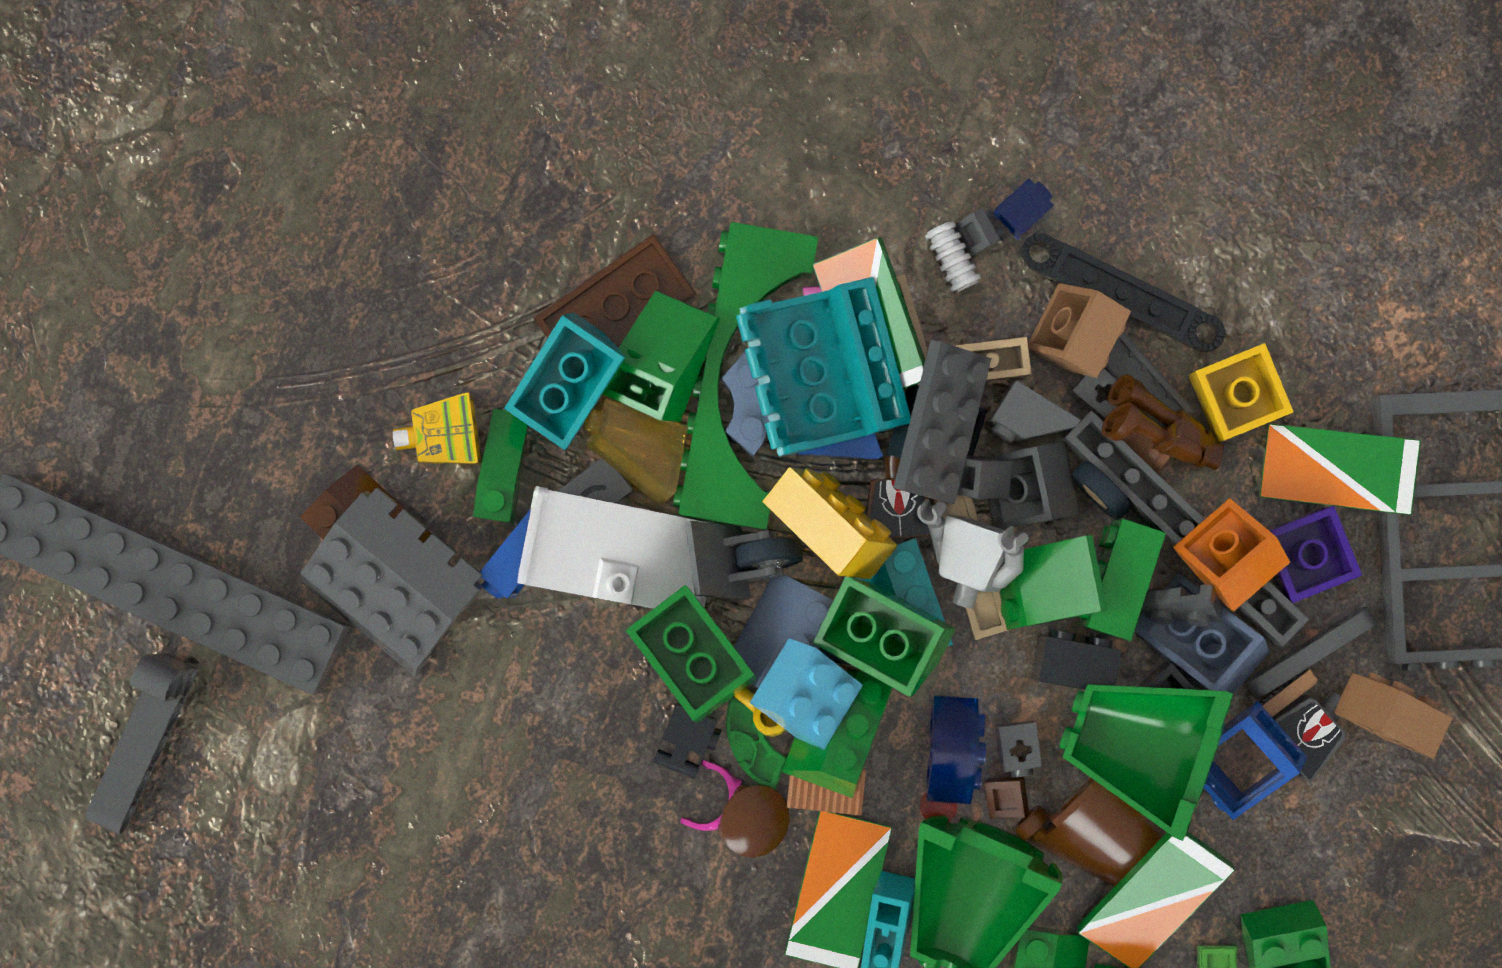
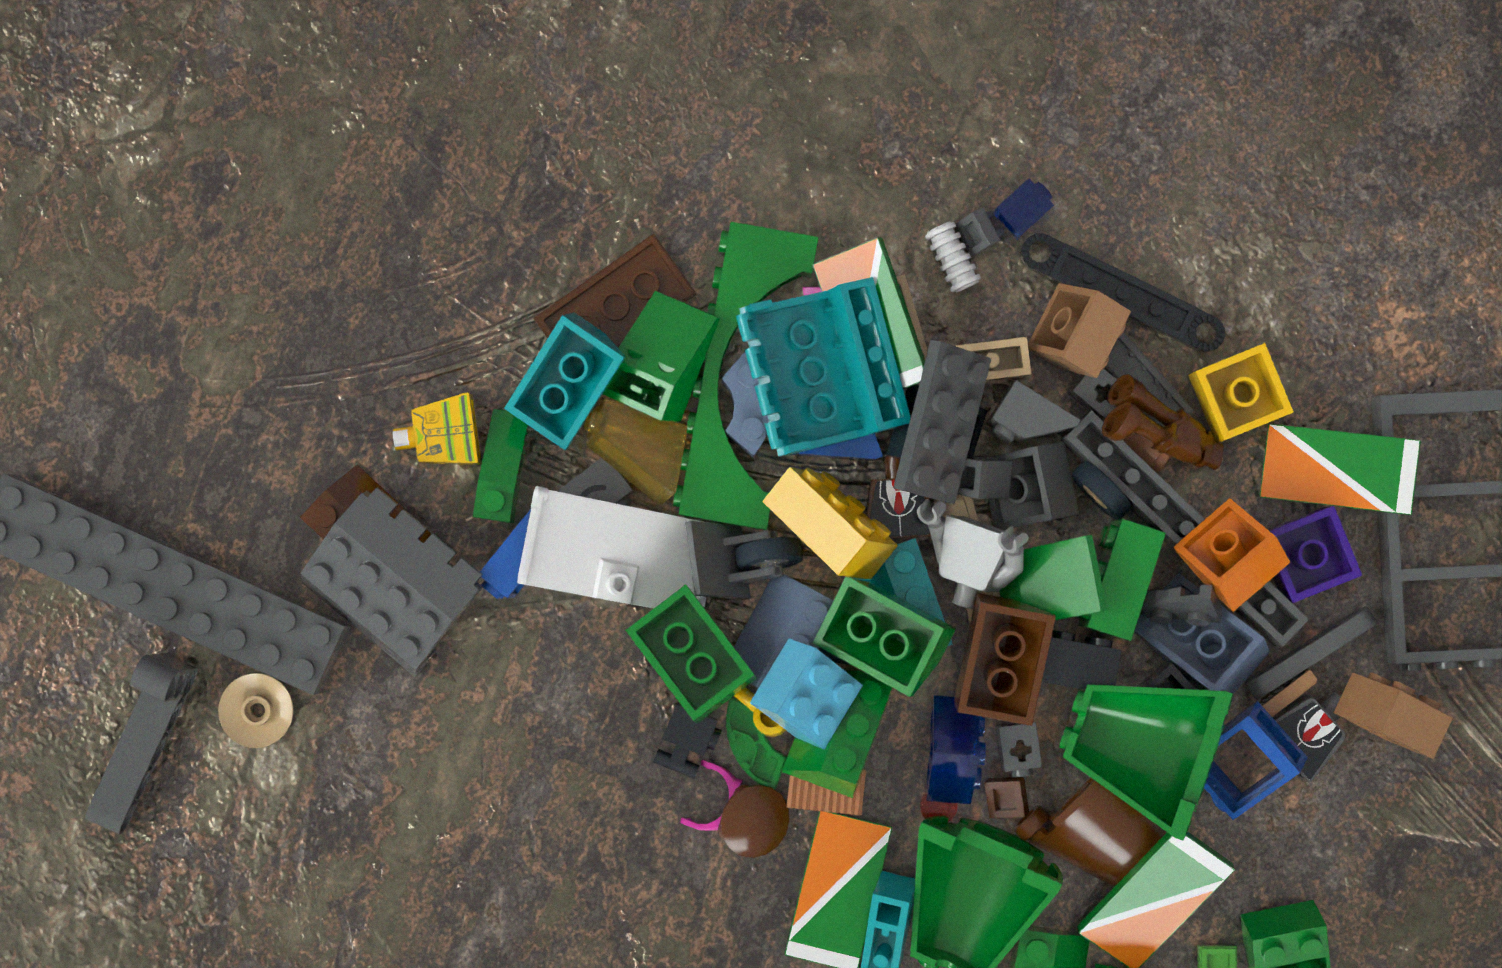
(237, 710): none -> tan dish
(1004, 659): none -> reddish brown slope

